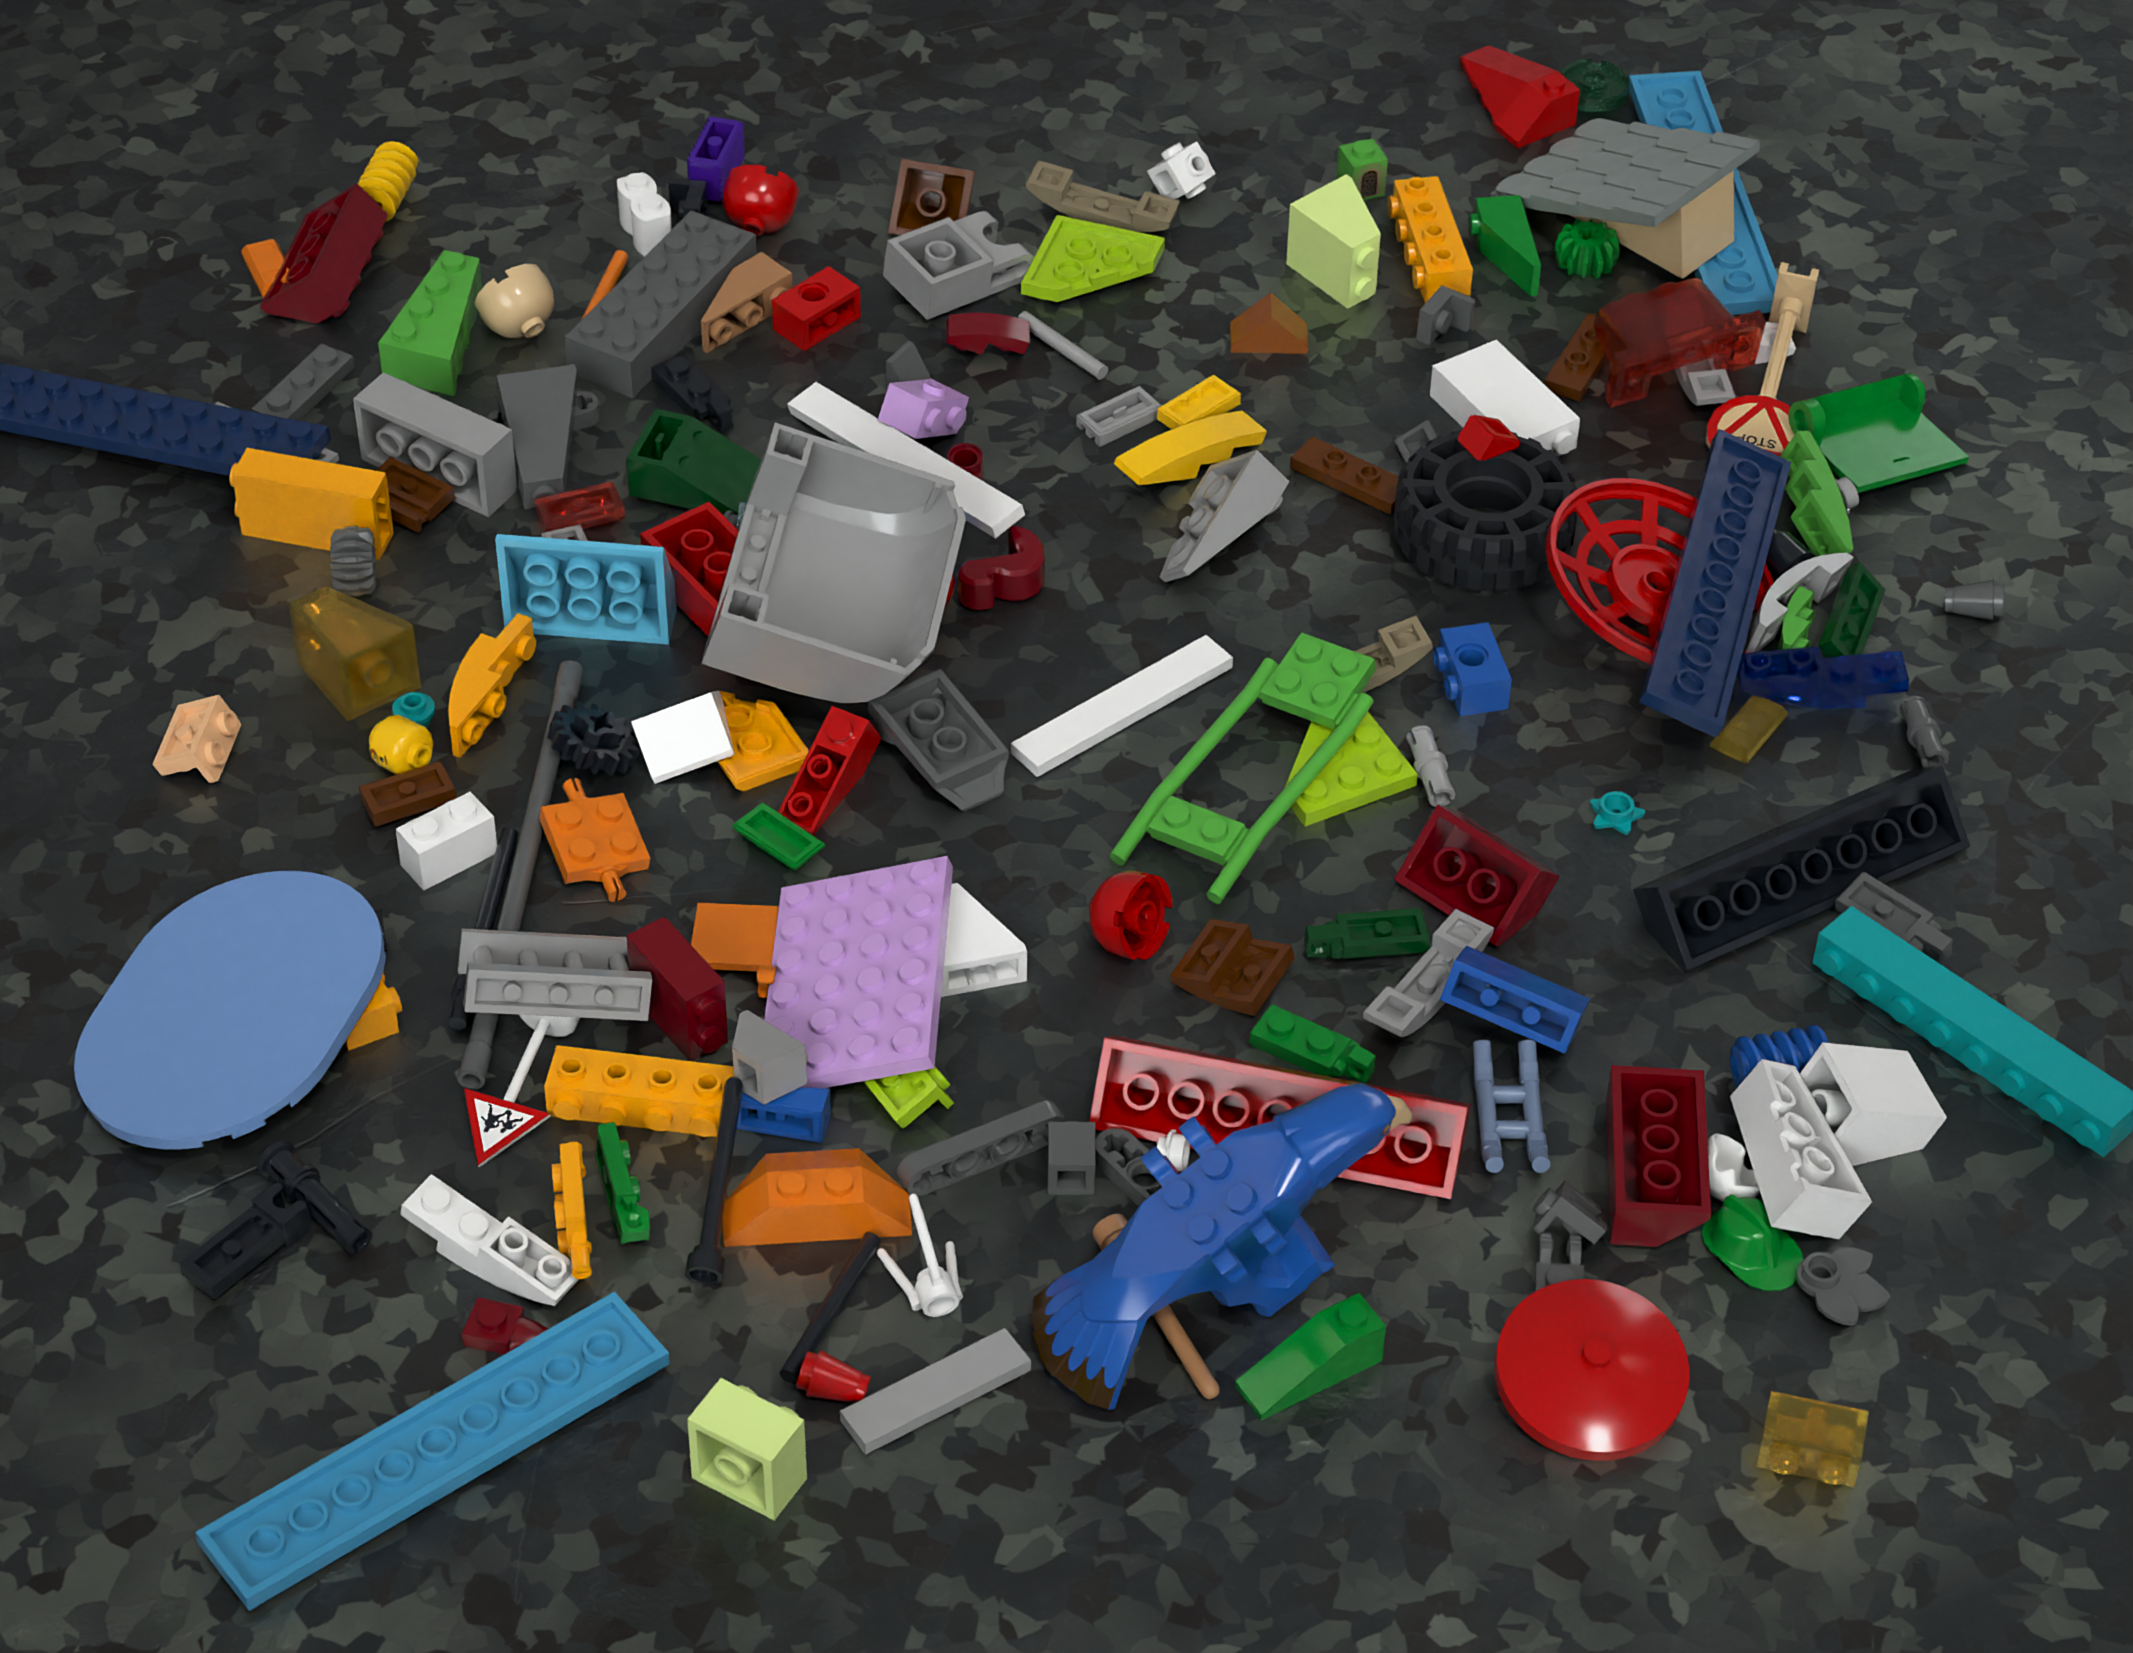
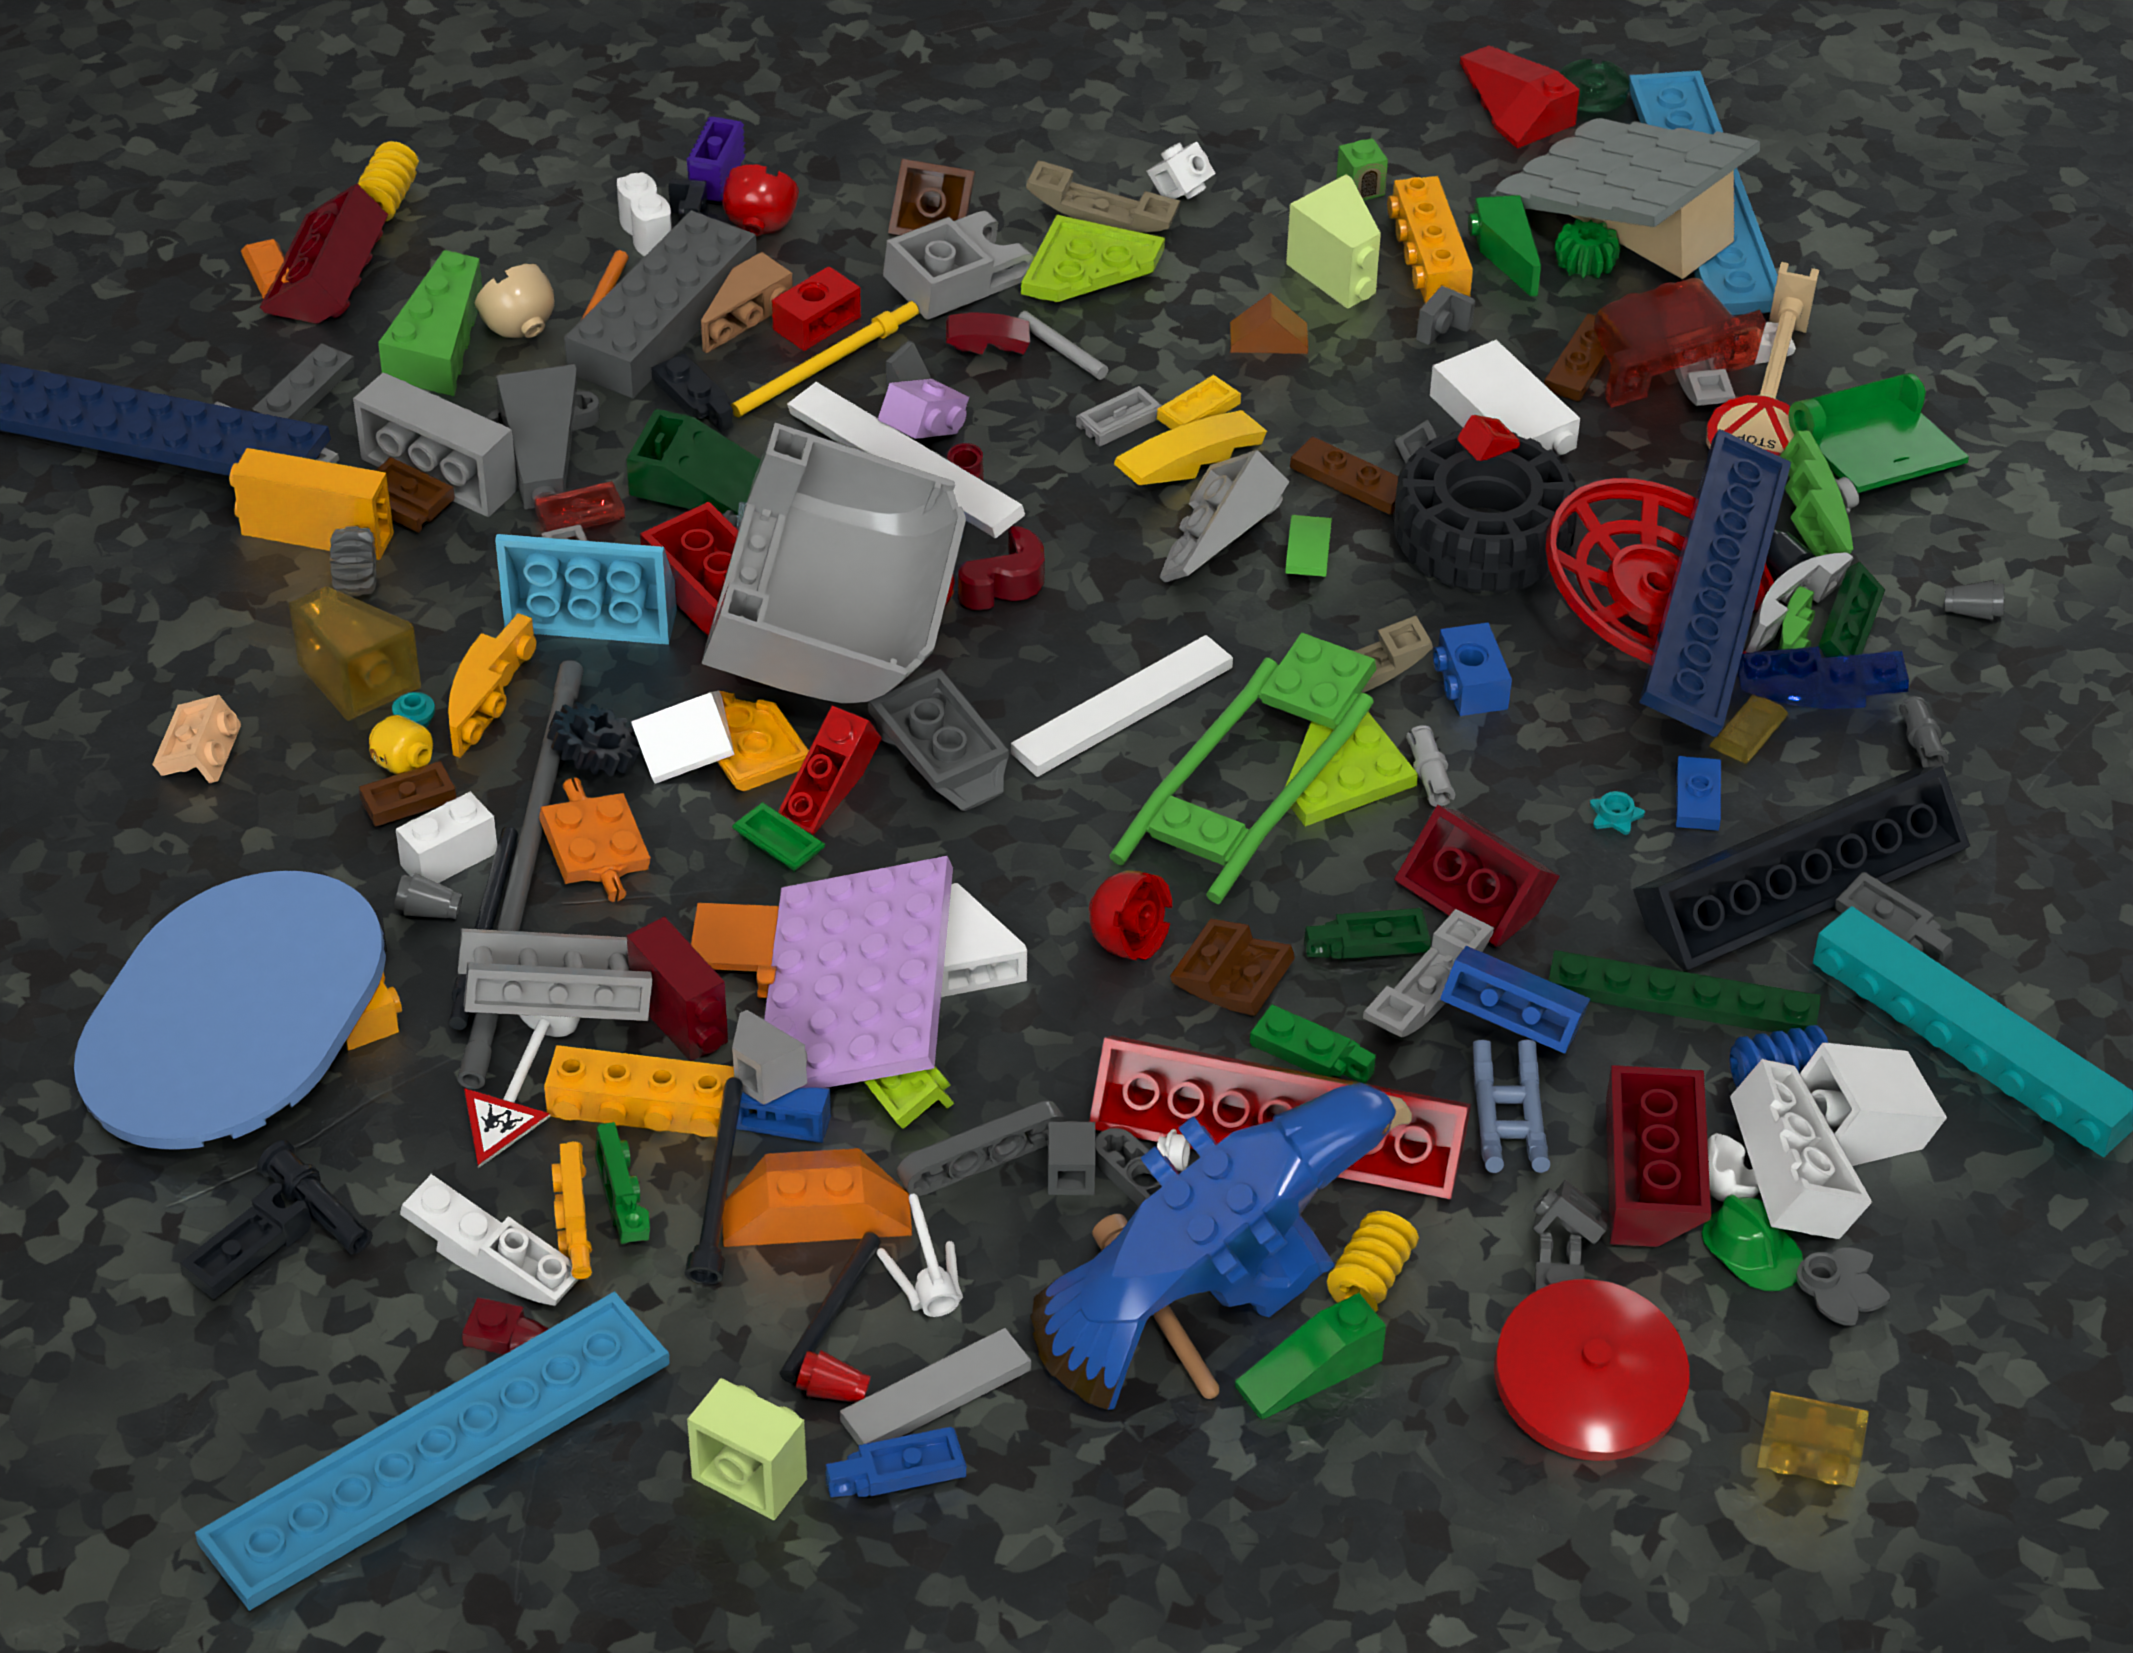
(426, 898): none -> dark grey cone
(880, 326): none -> yellow bar
(898, 1464): none -> blue hinge
(1308, 545): none -> bright green slope
(1373, 1258): none -> yellow piece
(1684, 993): none -> dark green plate
(1698, 793): none -> blue plate

